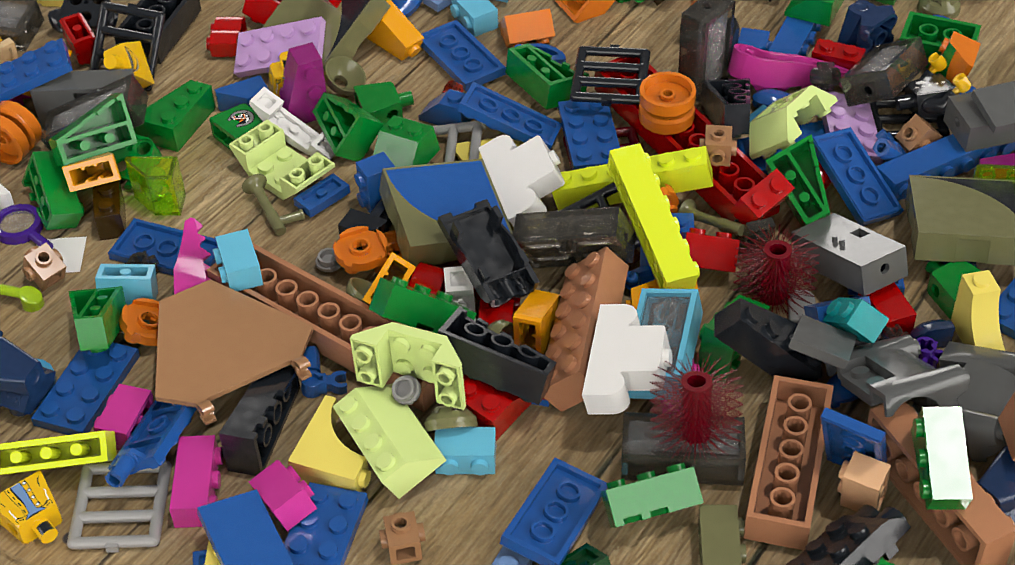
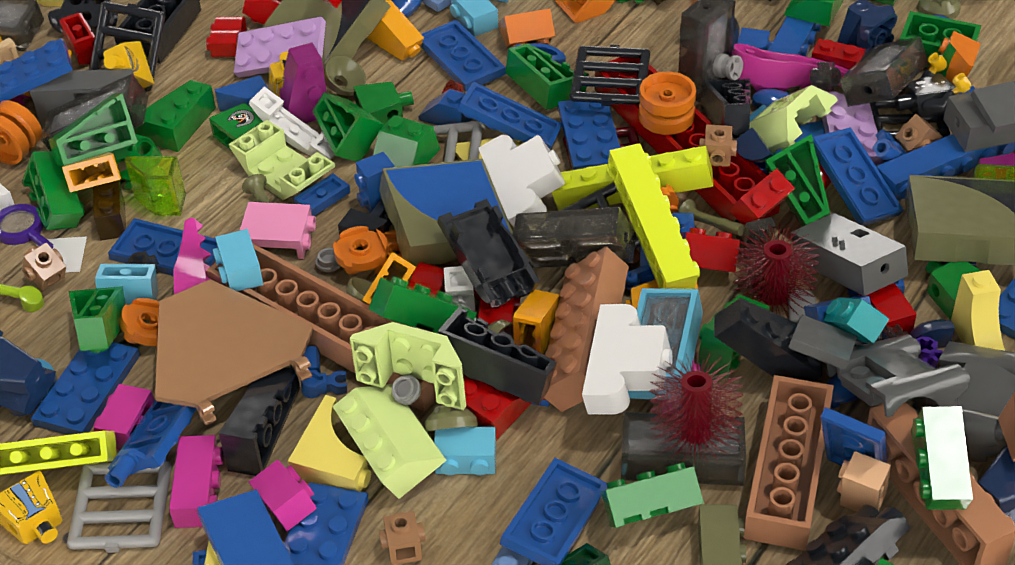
(280, 225): none -> bright pink panel
(727, 66): none -> light grey wheel
(753, 147): none -> dark blue brick

